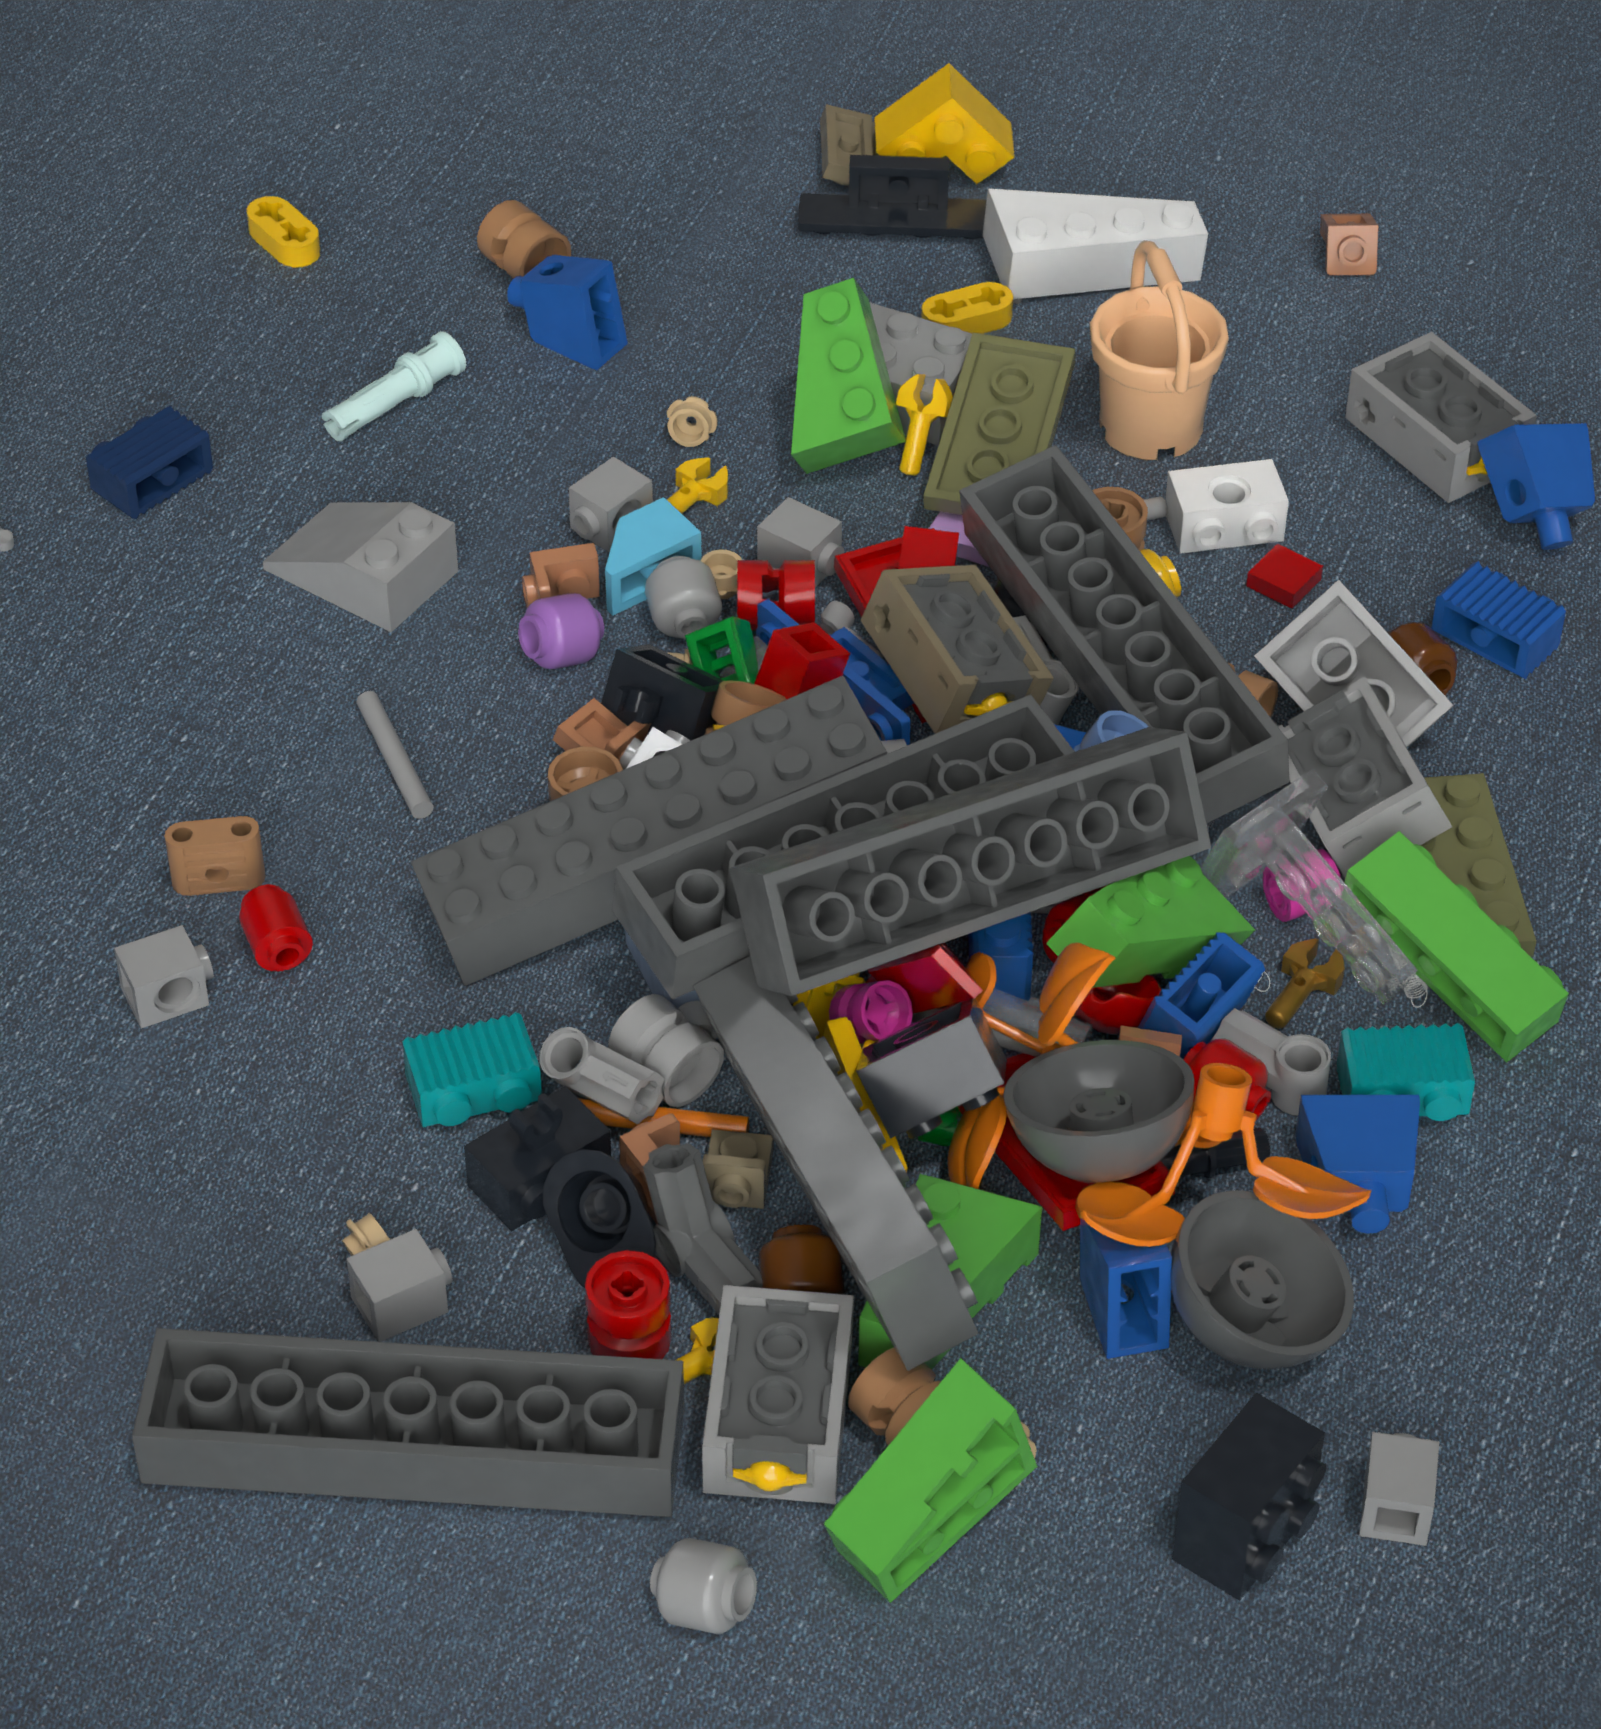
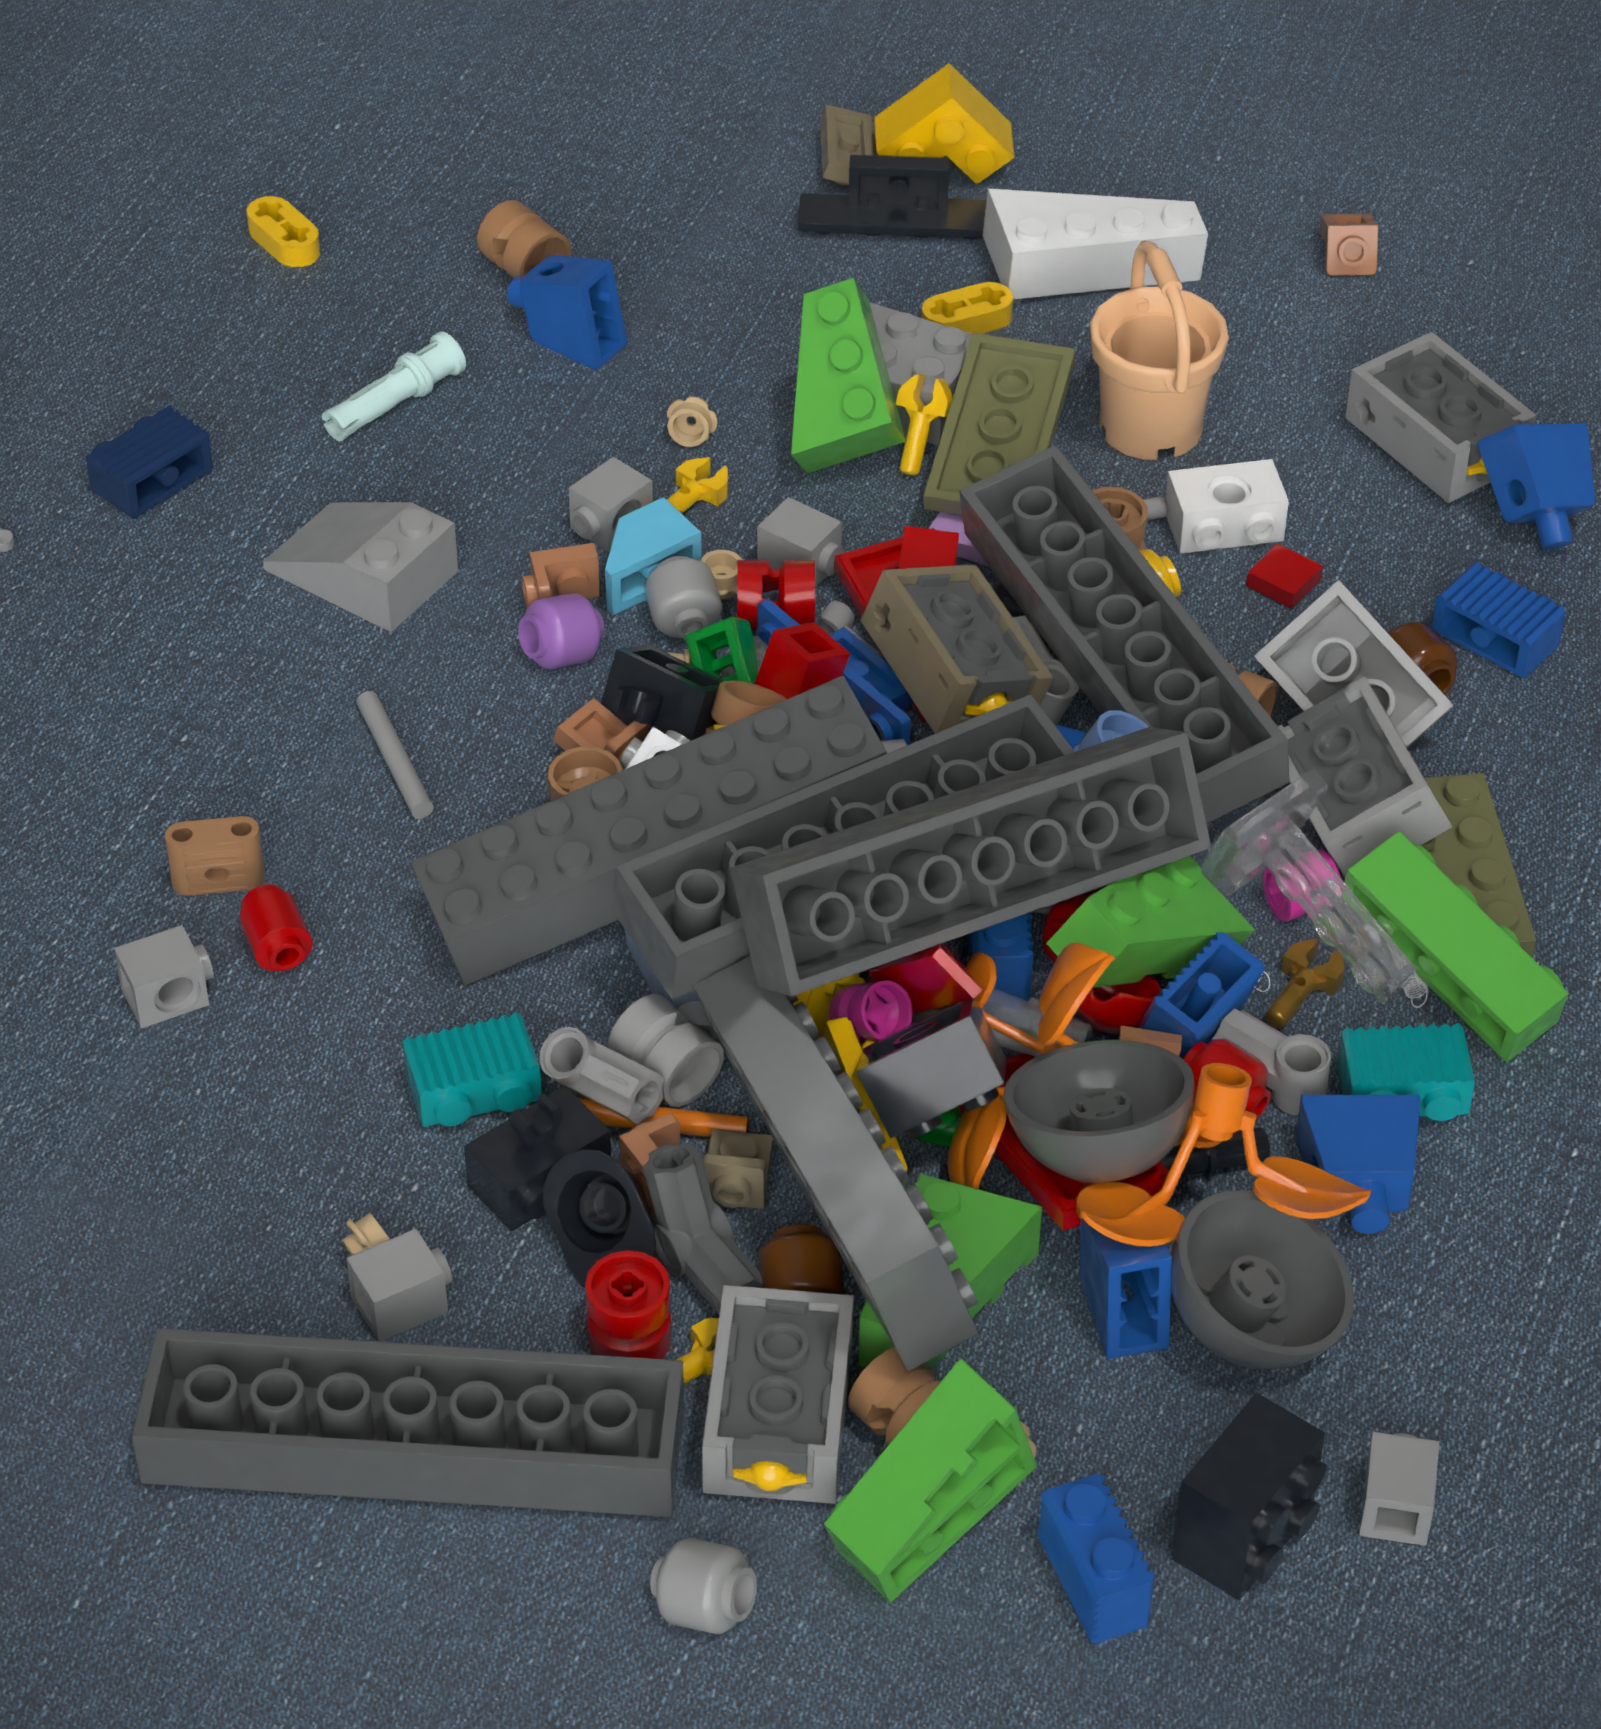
(1096, 1558): none -> blue brick

